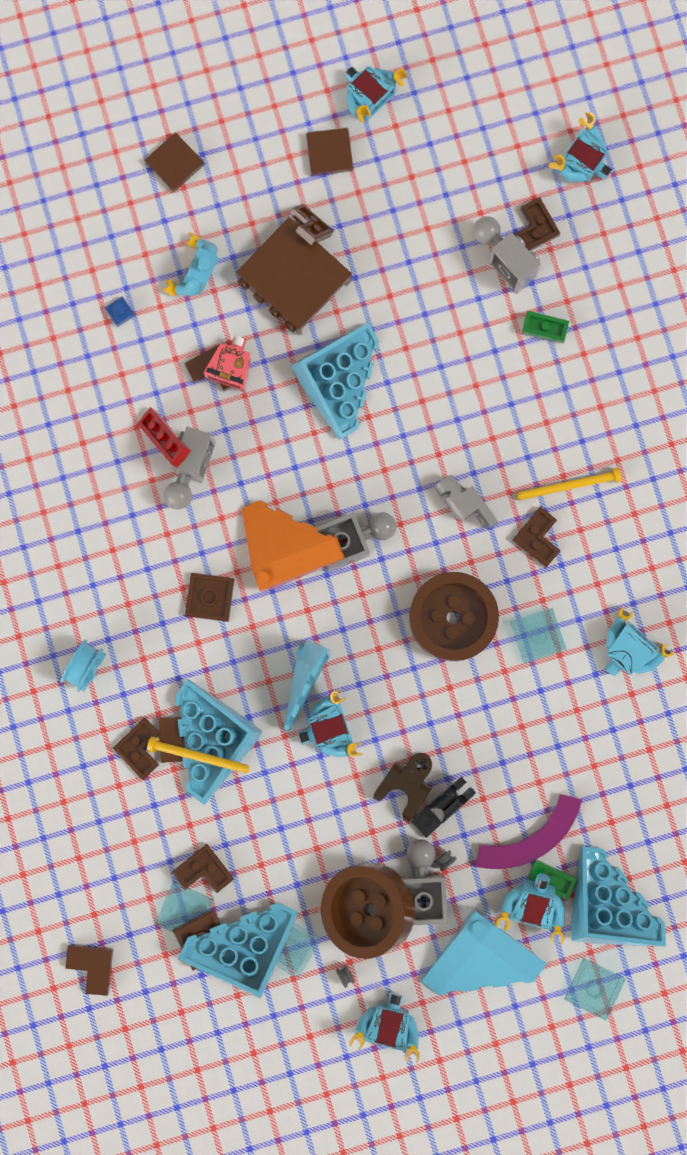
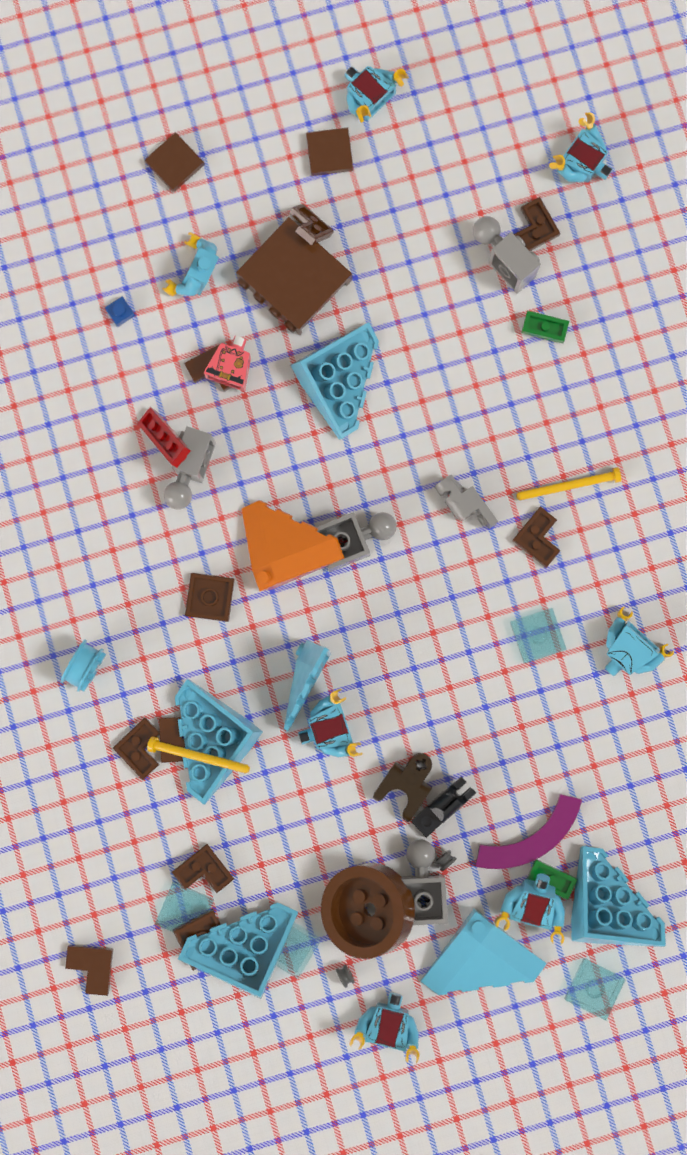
(458, 594): reddish brown brick -> none

